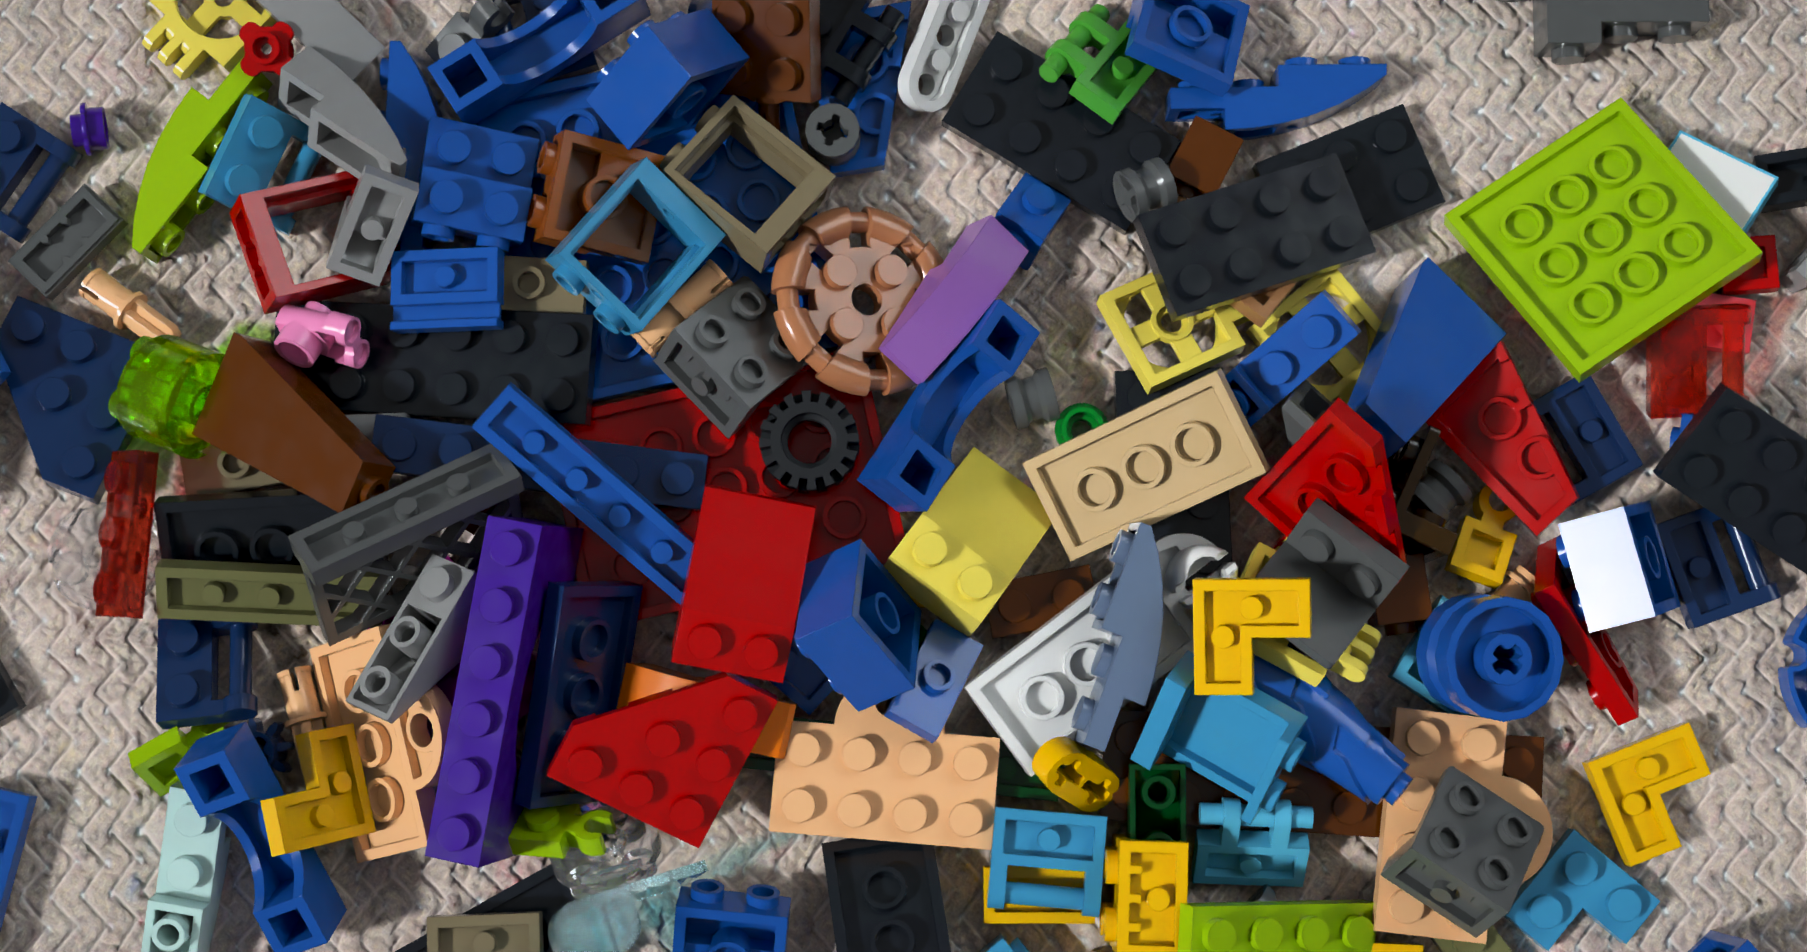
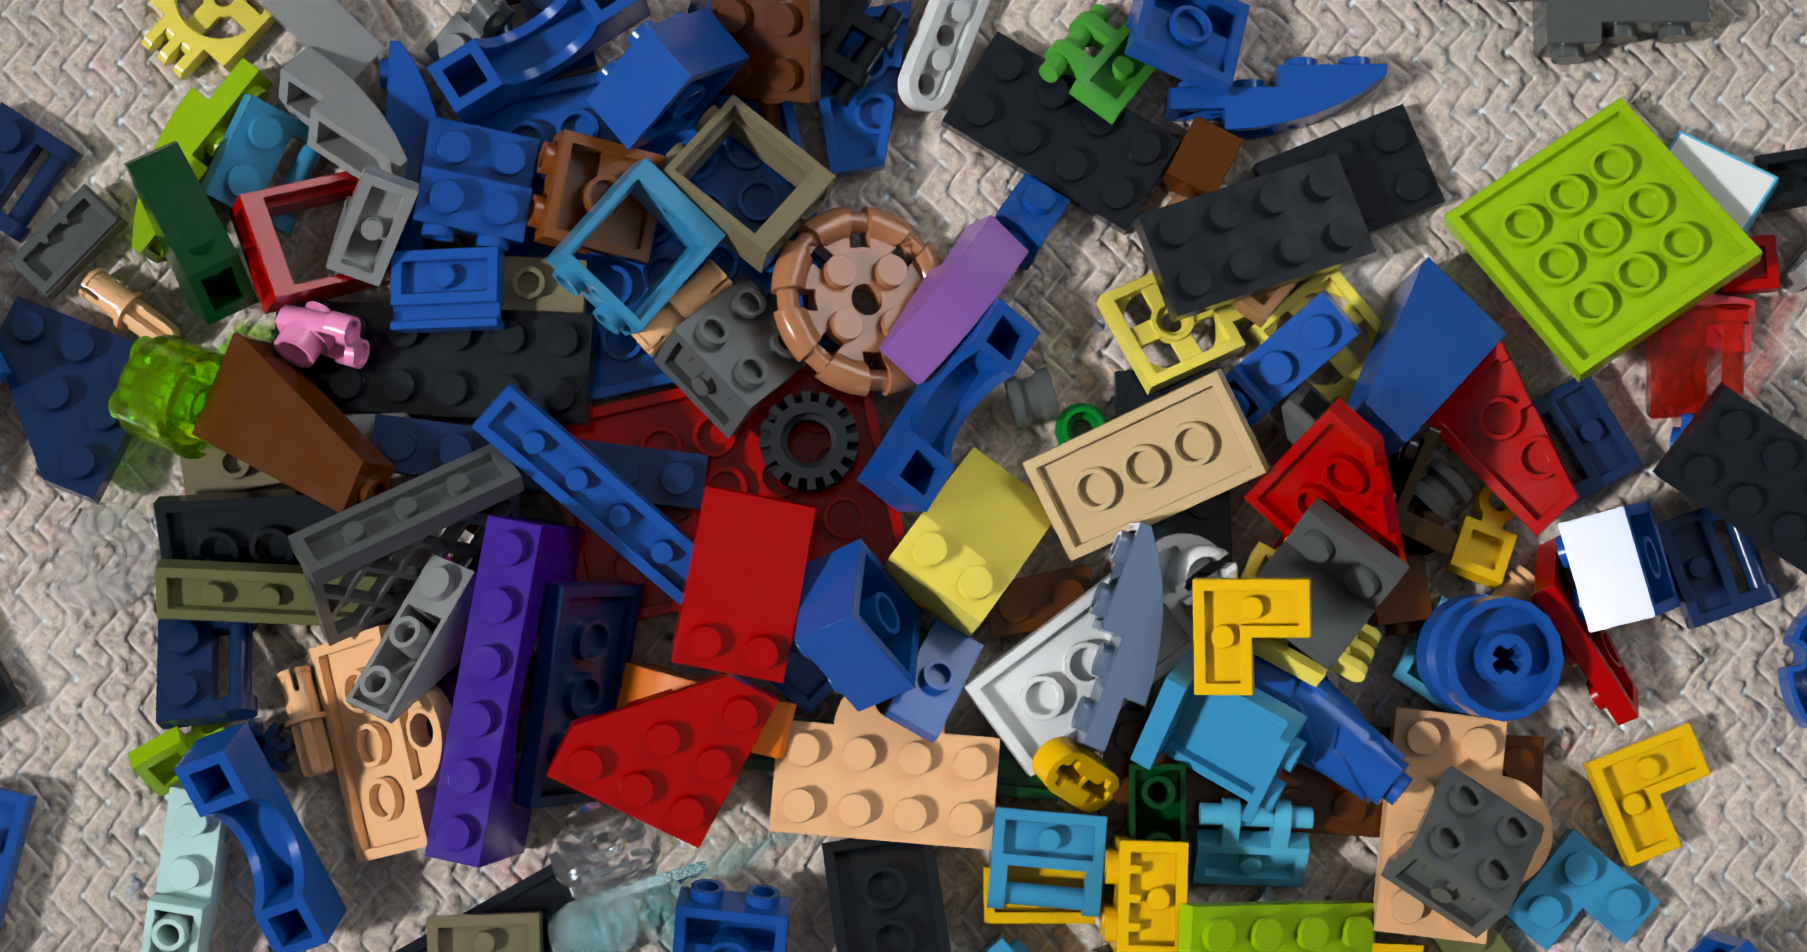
(90, 129): dark purple plate -> none
(126, 534): clear red plate -> none
(191, 234): none -> dark green slope
(254, 39): red plate -> none
(334, 799): yellow plate -> none
(557, 828): lime plate -> none
(831, 146): dark grey wheel -> none
(1144, 188): dark grey wheel -> none

